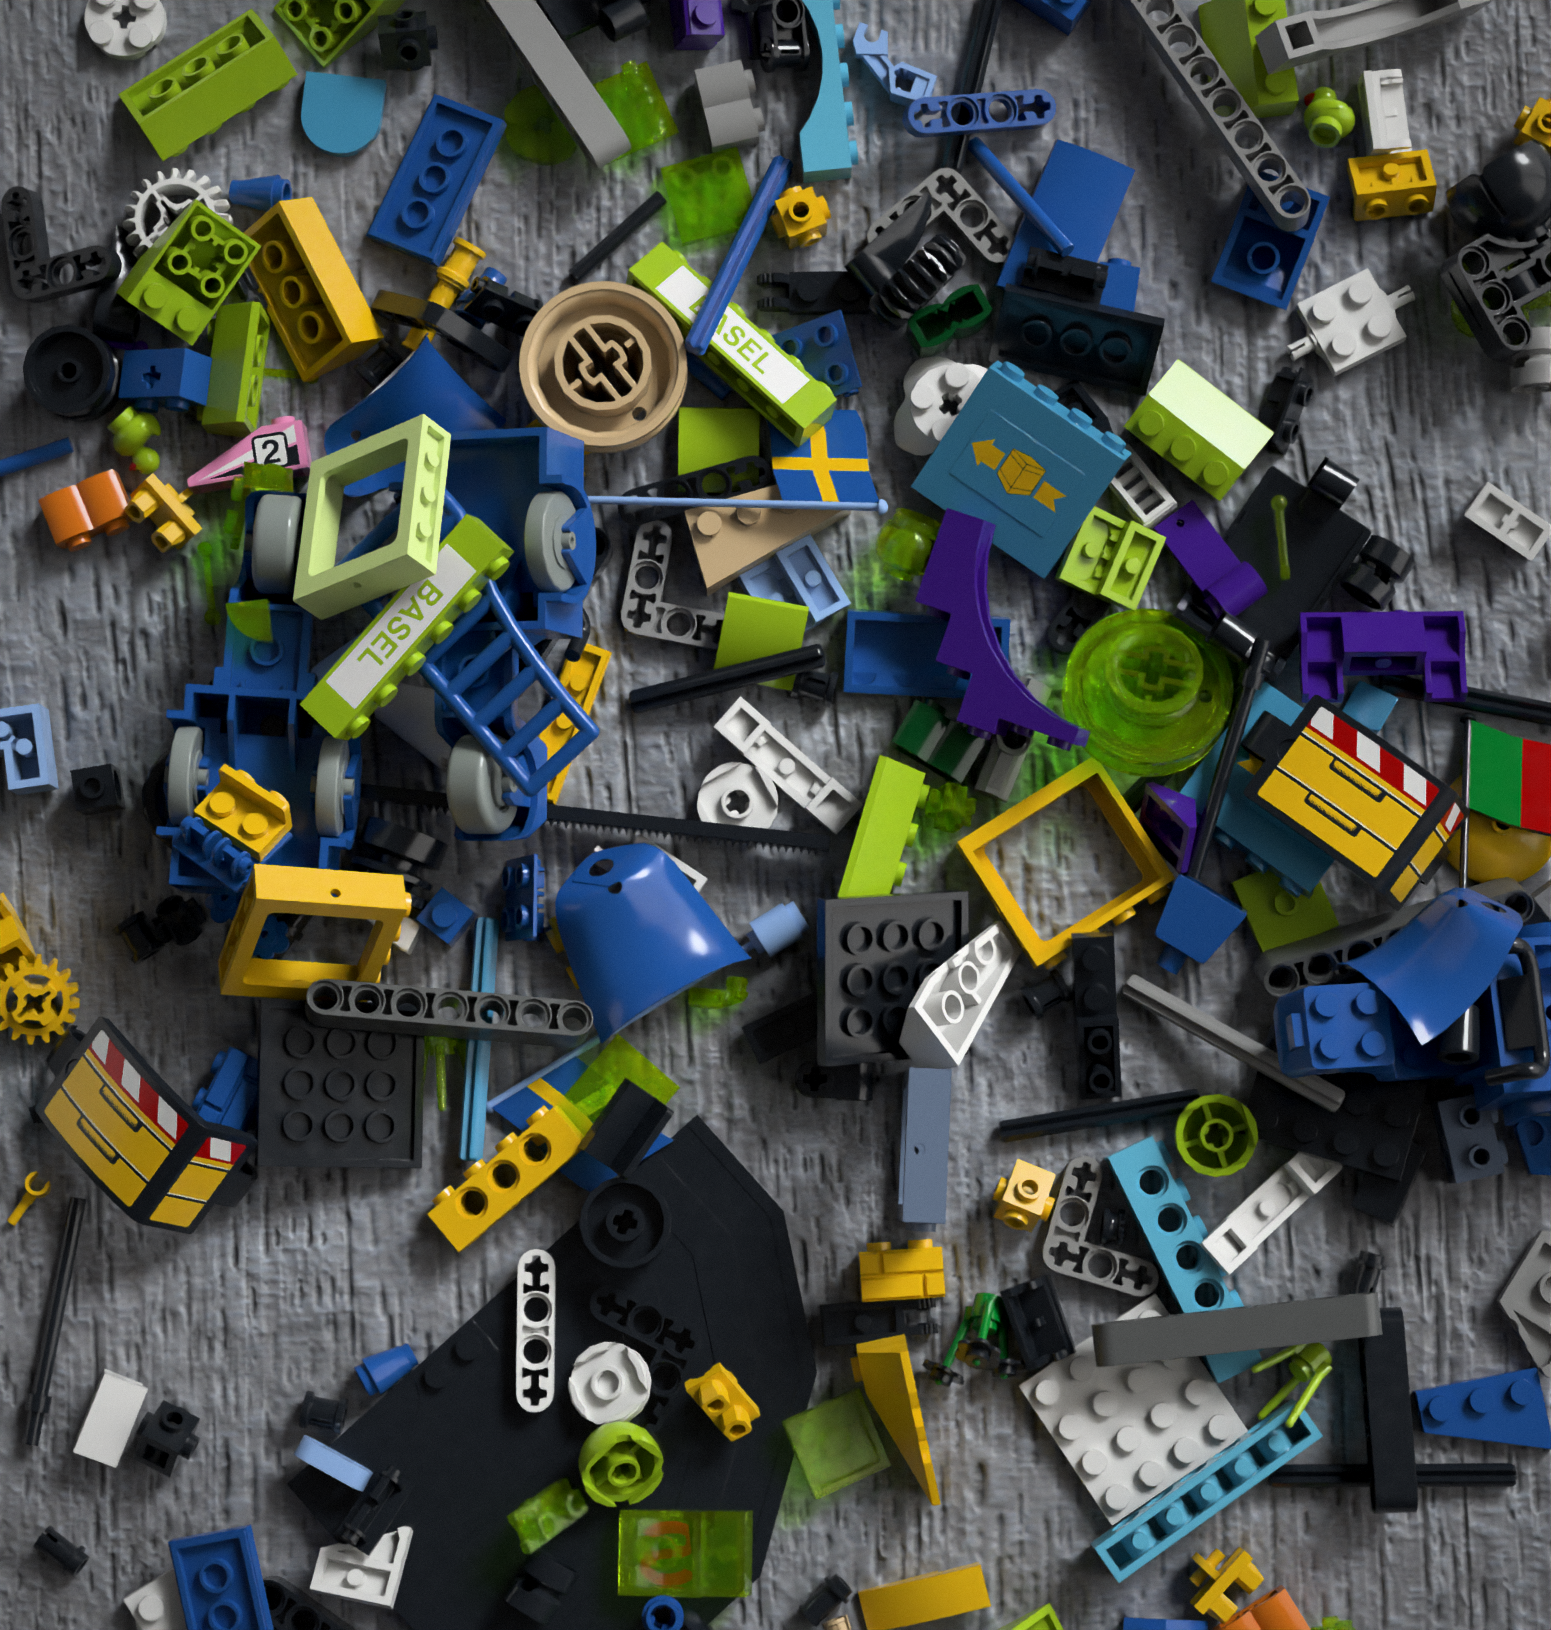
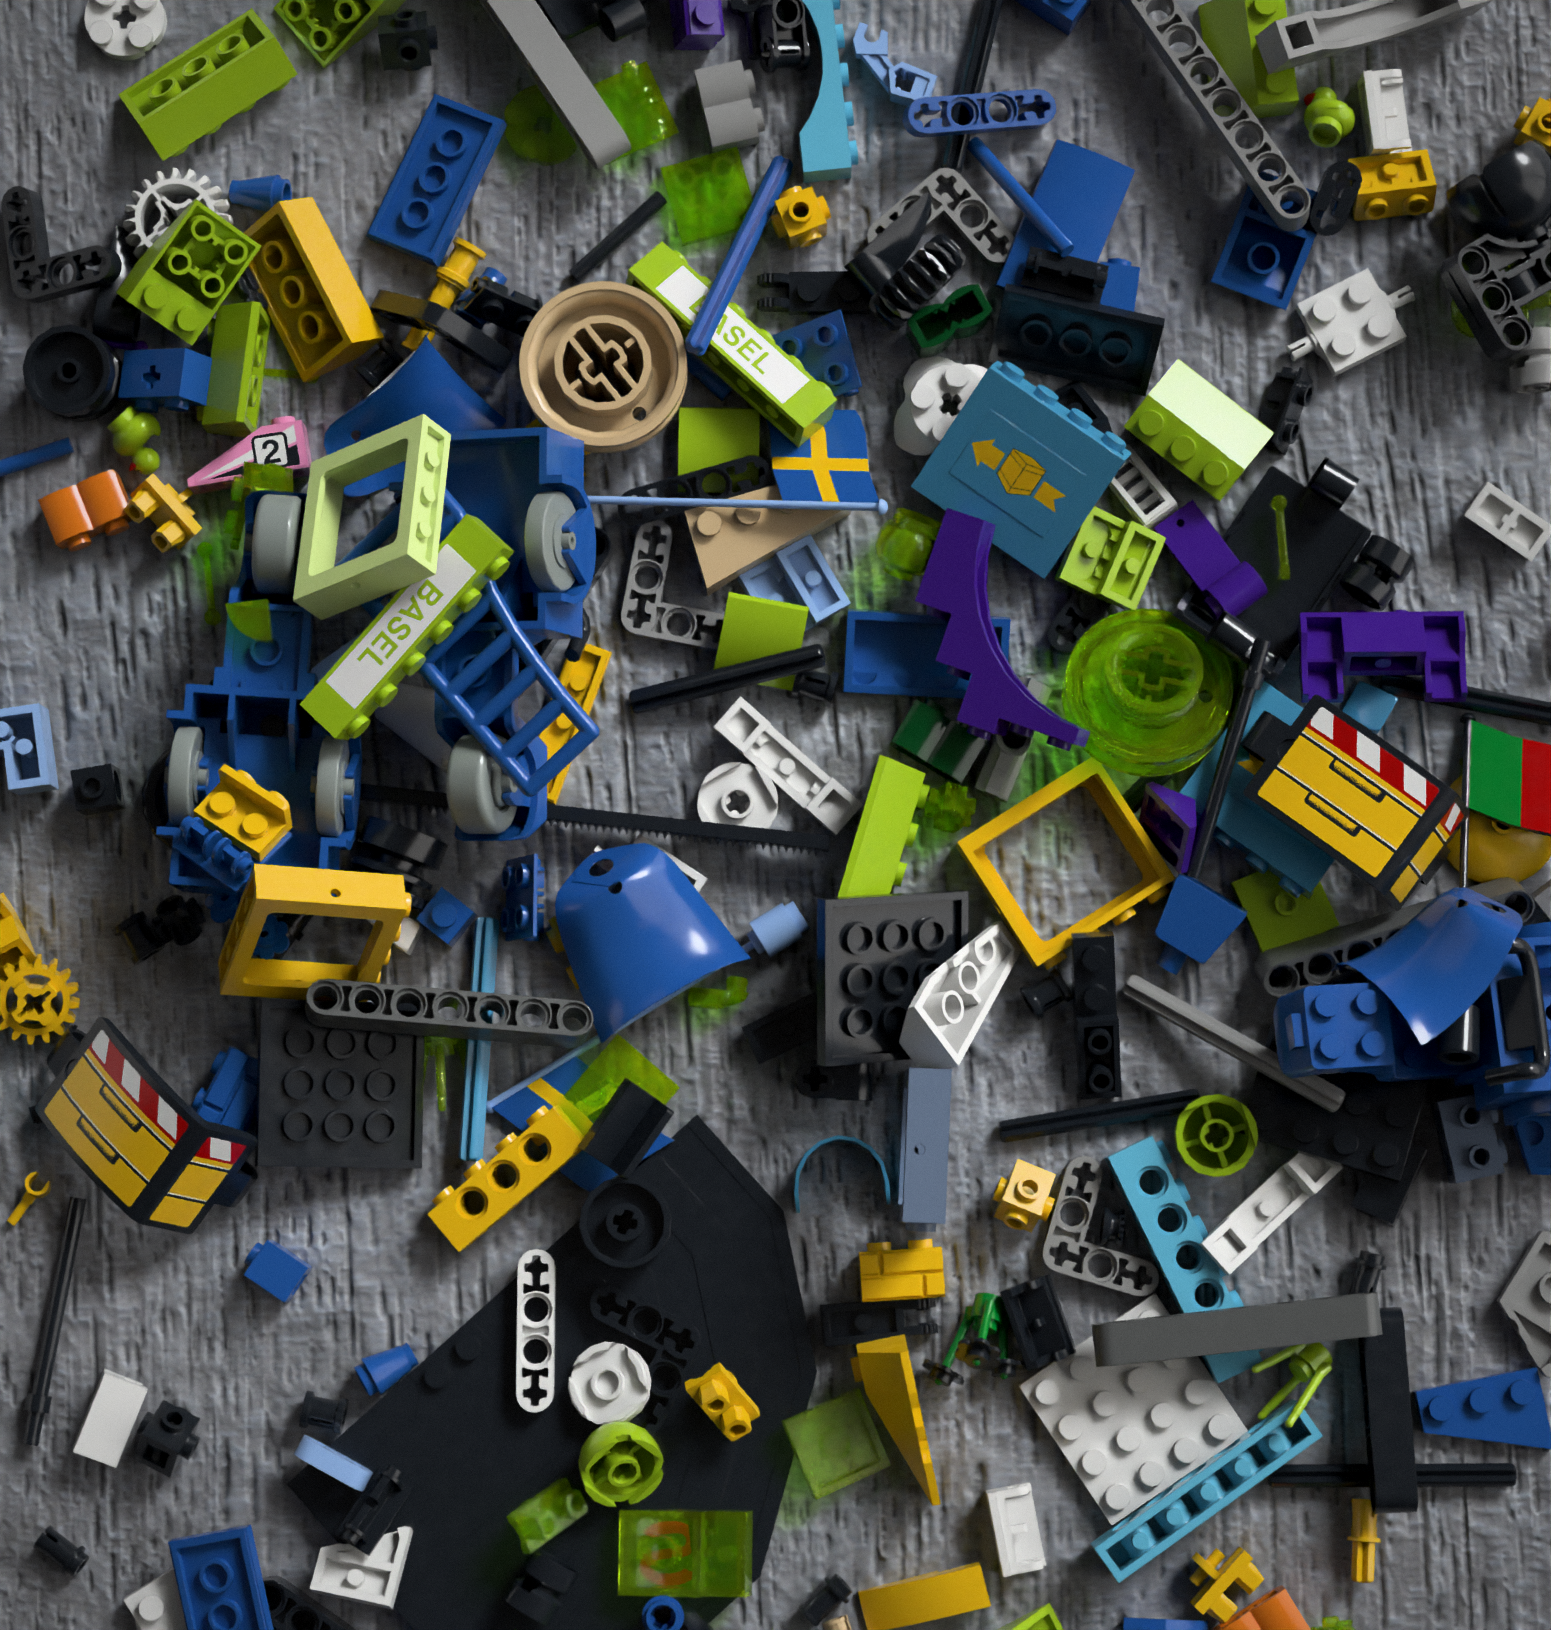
(276, 1269): none -> blue brick
(342, 112): dark azure tile -> none
(847, 1140): none -> dark azure piece
(1015, 1529): none -> white hinge
(1343, 202): none -> black beam
(1363, 1541): none -> yellow axle

